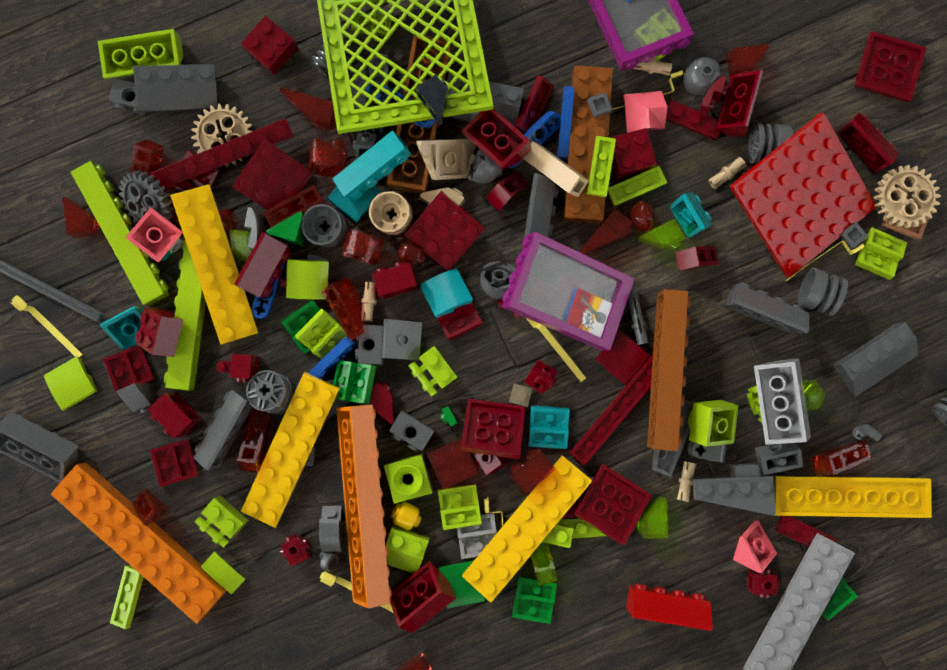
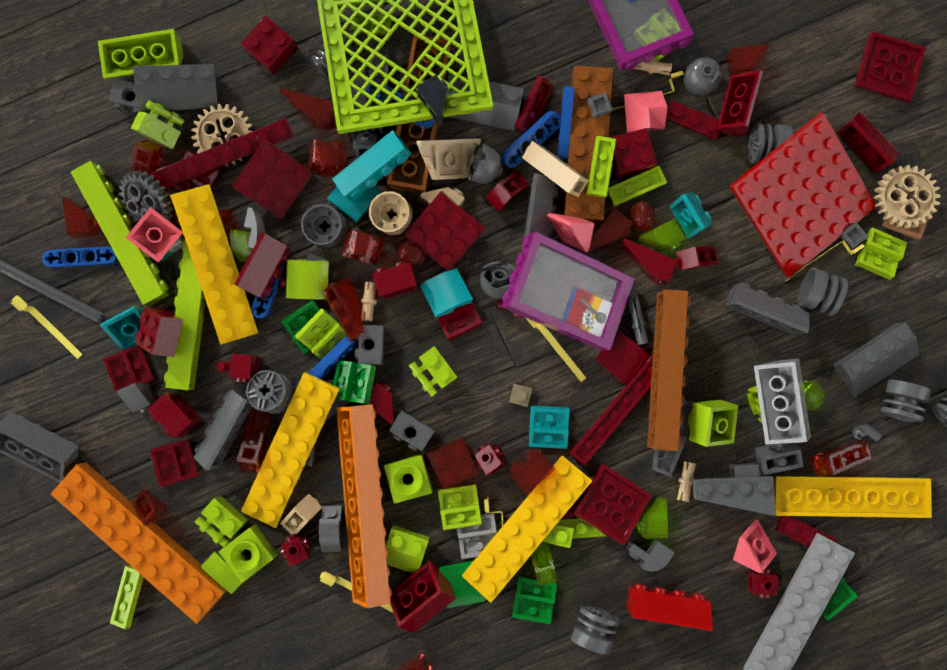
(70, 383): lime slope -> none
(80, 257): none -> blue beam
(156, 130): none -> lime brick
(239, 561): none -> lime piece
(289, 230): green slope -> none
(300, 202): clear red slope -> none
(301, 514): none -> tan slope
(328, 561): dark grey tile -> none
(401, 339): dark grey plate -> none
(406, 516): yellow head -> none
(448, 417): green plate -> none
(493, 429): dark red plate -> none
(497, 138): dark red slope -> none
(541, 377): dark red brick -> none
(573, 230): none -> coral slope
(595, 629): none -> dark grey wheel
(650, 262): none -> dark red slope
(654, 558): none -> dark grey brick
(712, 453): dark grey piece -> none
(713, 95): dark red slope -> none
(727, 173): tan pin -> none
(905, 401): none -> dark grey wheel

